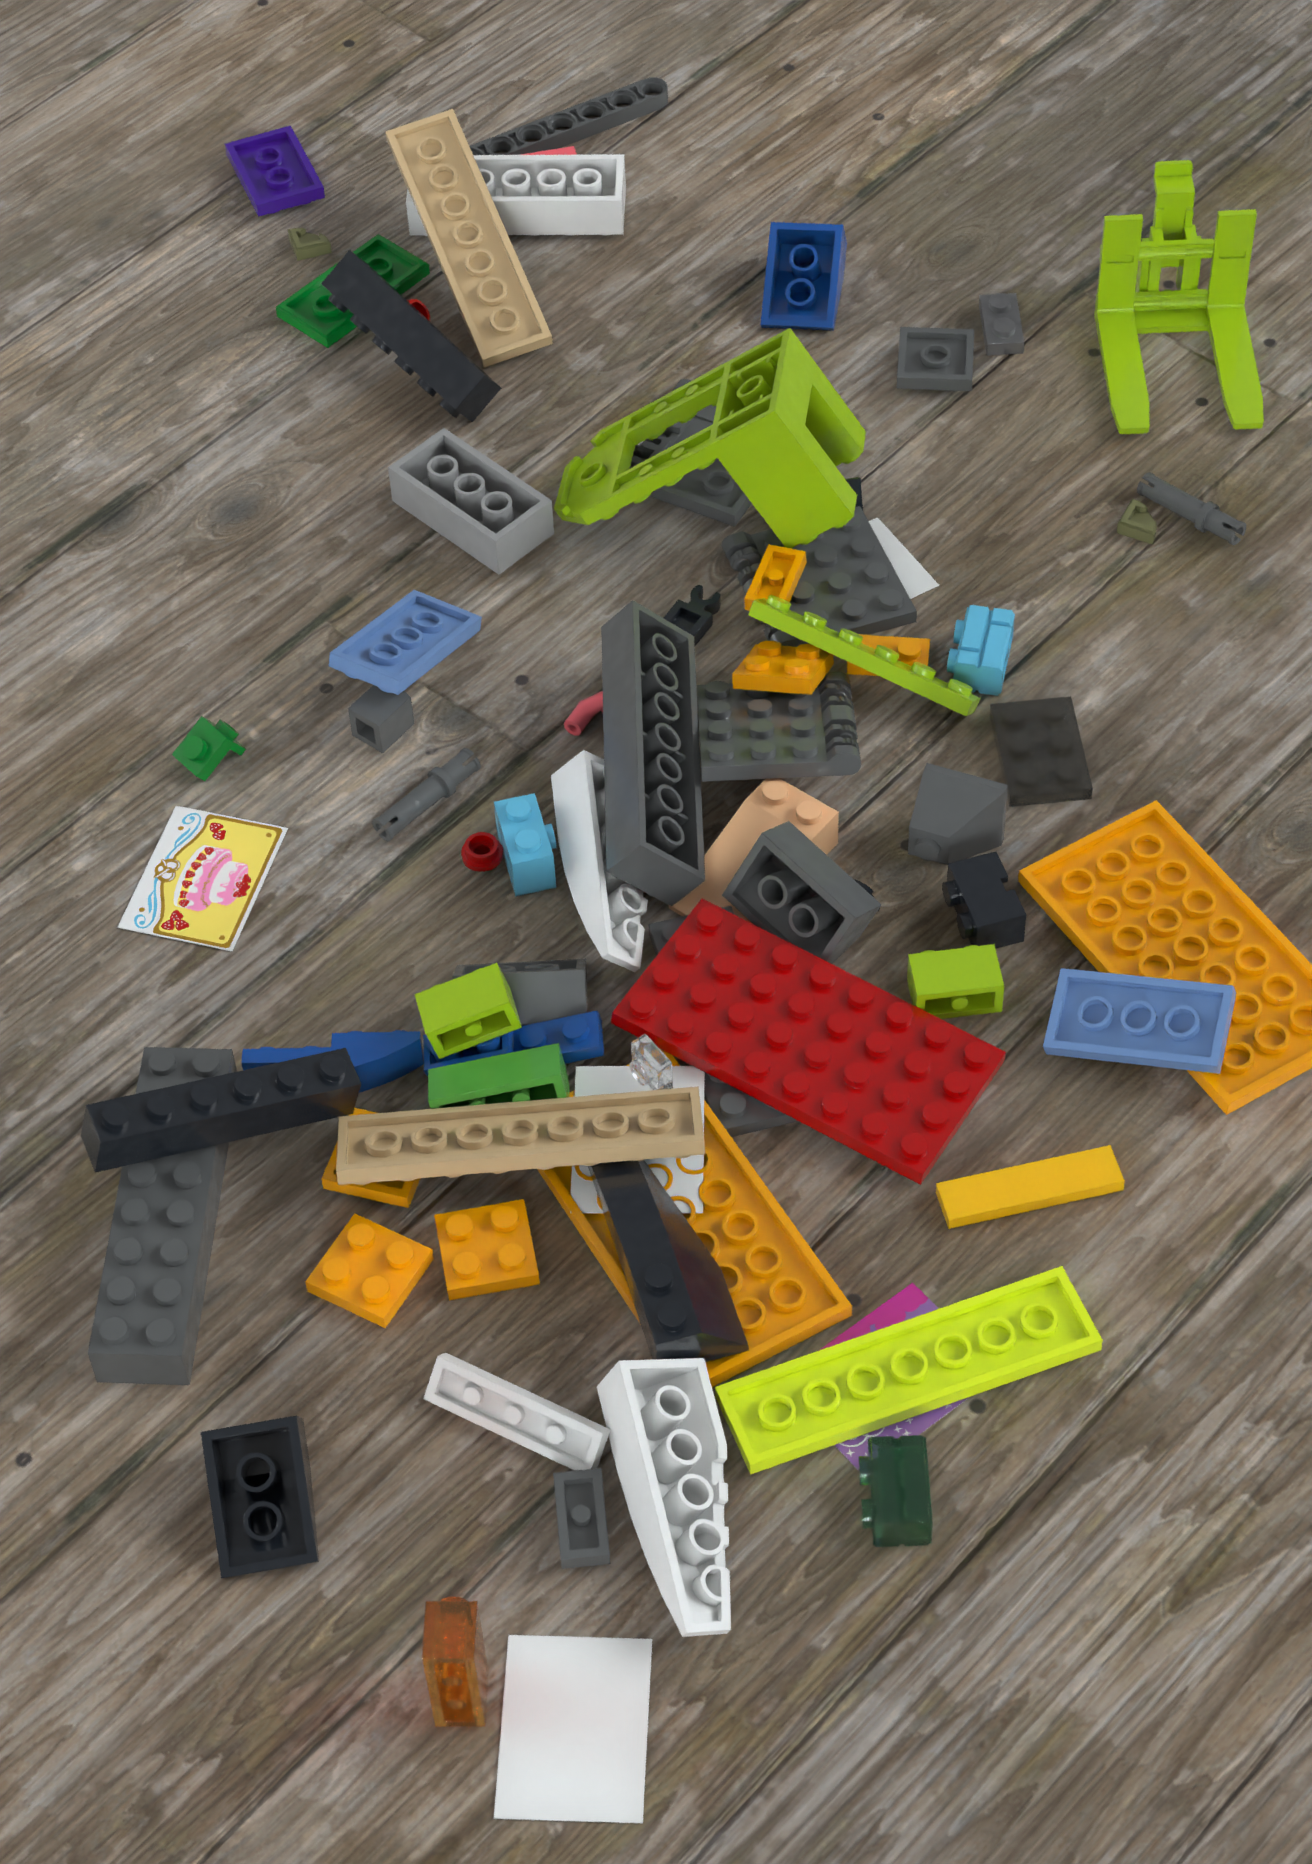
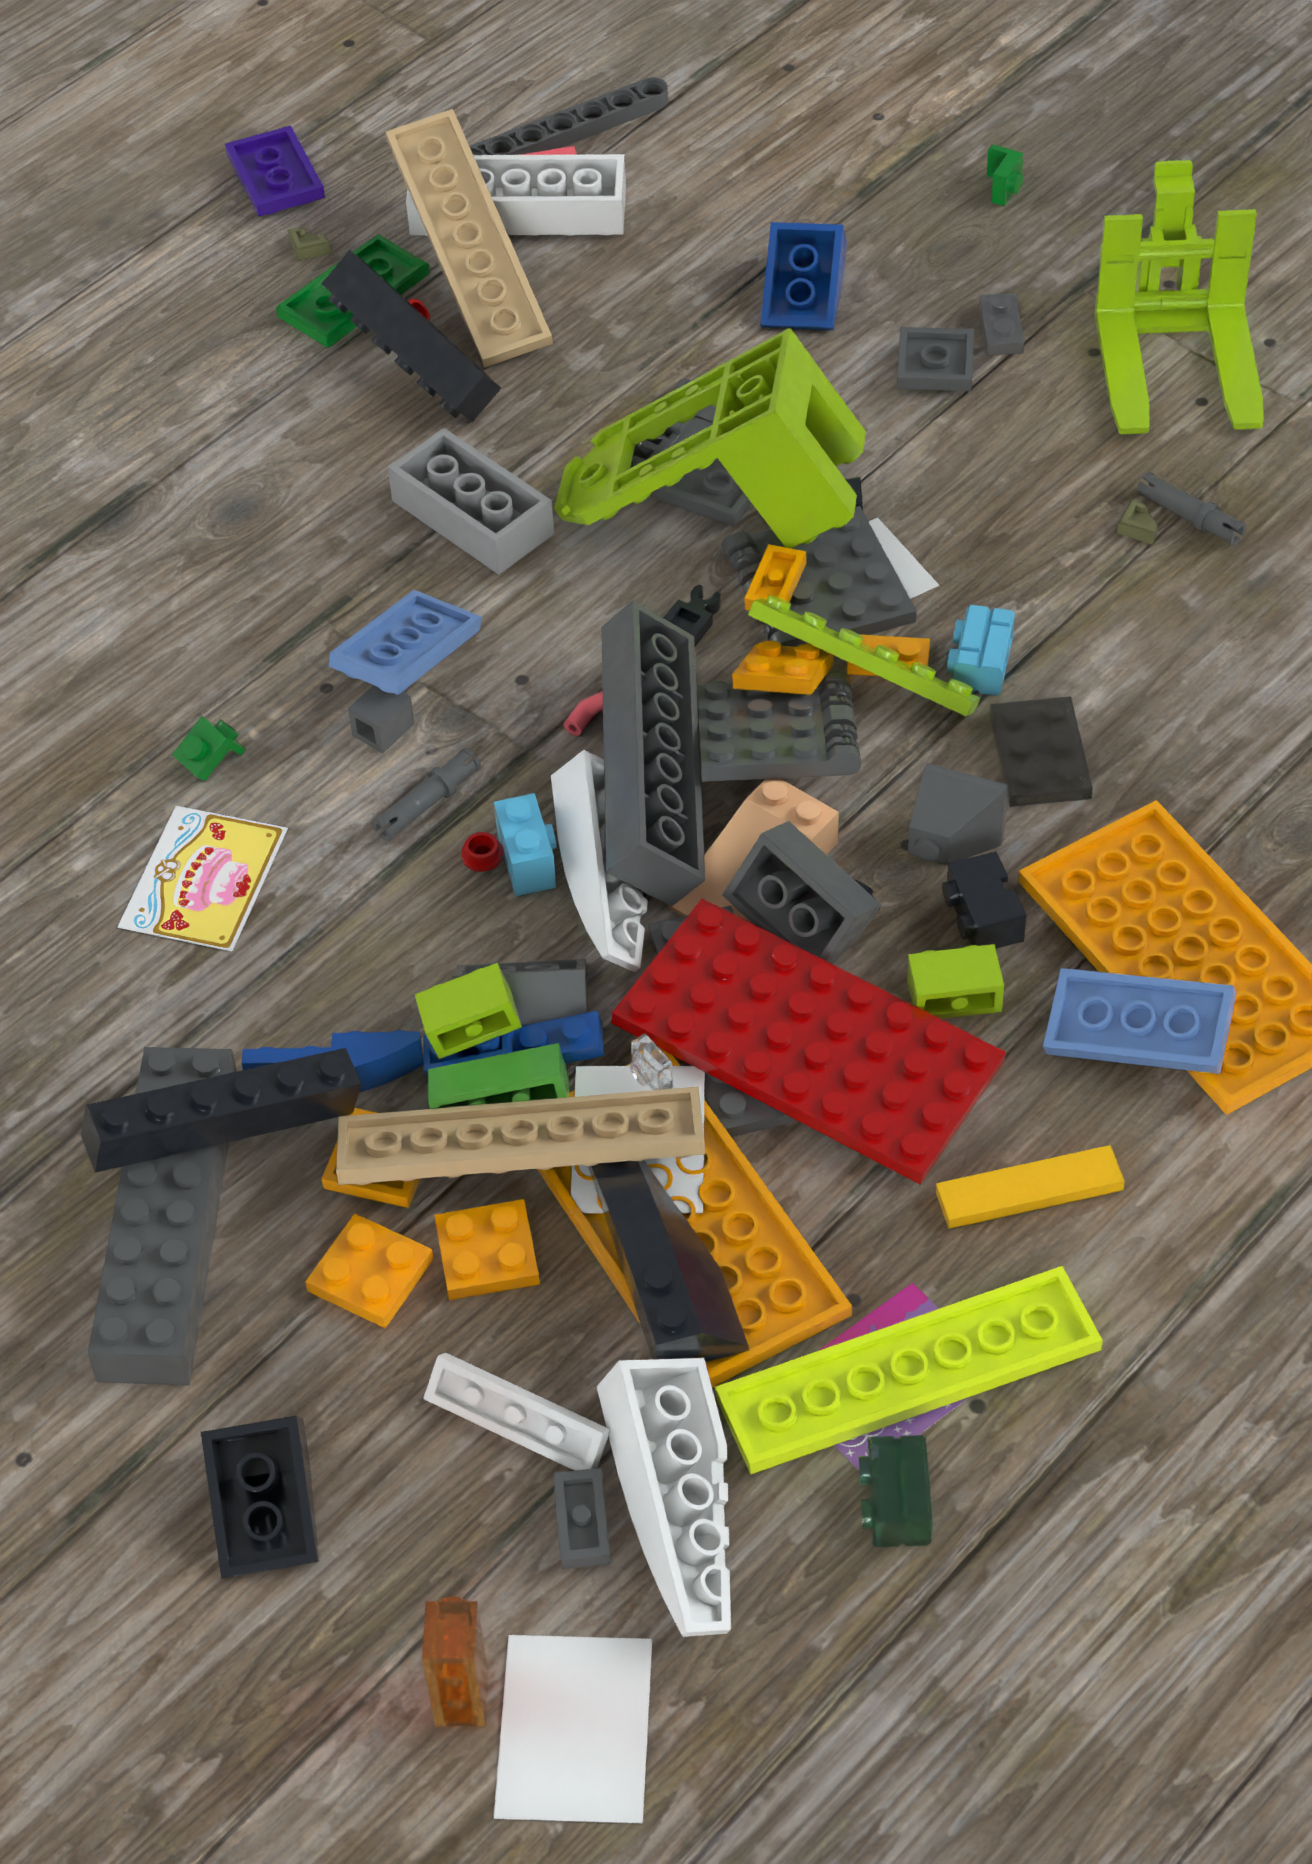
(1006, 170): none -> green bracket

